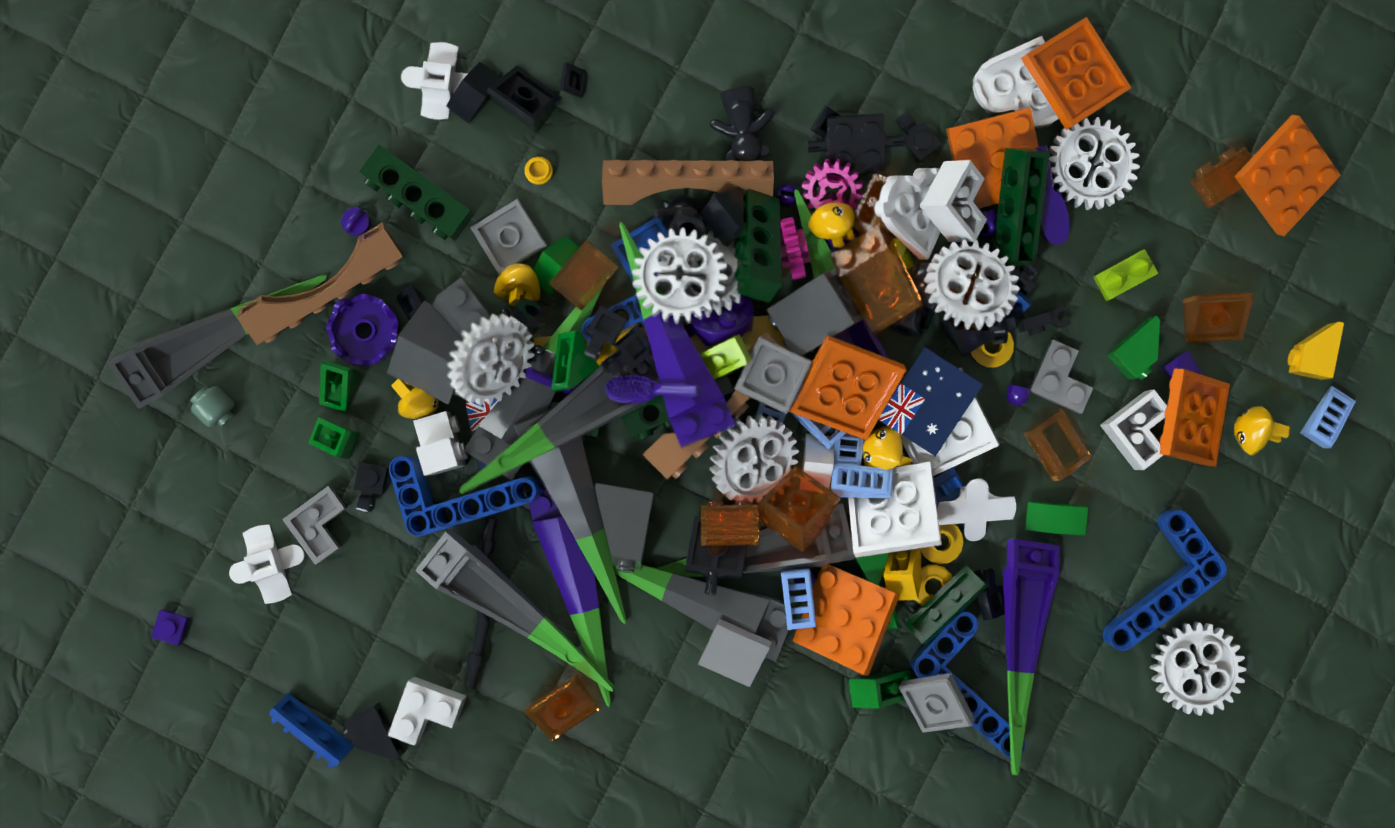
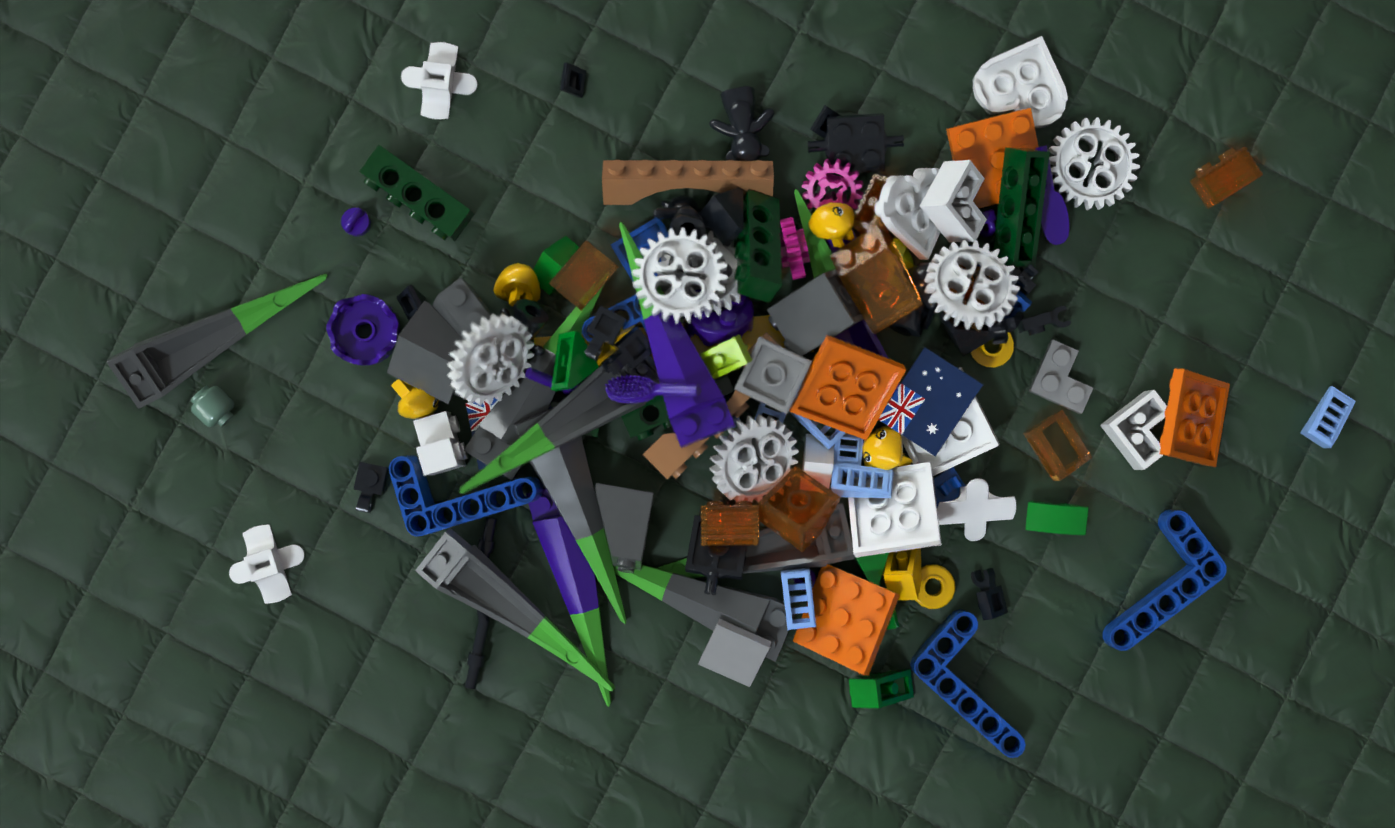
(170, 627): dark purple plate -> none
(270, 314): medium nougat arch -> none
(309, 522): light grey plate -> none
(311, 730): blue plate -> none
(333, 438): green slope -> none
(336, 385): green slope -> none
(370, 733): black slope -> none
(422, 703): white brick -> none
(472, 92): black slope -> none
(508, 236): light grey tile -> none
(524, 98): black slope -> none
(538, 170): yellow plate -> none
(561, 707): clear orange slope -> none
(786, 201): dark purple hinge -> none
(919, 139): black plate -> none
(936, 703): light grey tile -> none
(945, 605): dark green plate -> none
(953, 549): yellow piece -> none
(1017, 395): dark purple hinge -> none
(1028, 594): dark purple plate -> none
(1076, 73): orange plate -> none
(1125, 275): lime tile -> none
(1138, 350): green slope -> none
(1182, 361): dark purple plate -> none
(1216, 317): clear orange slope -> none
(1221, 660): white gear -> none
(1256, 428): yellow piece -> none
(1287, 175): orange plate -> none
(1317, 353): yellow slope -> none

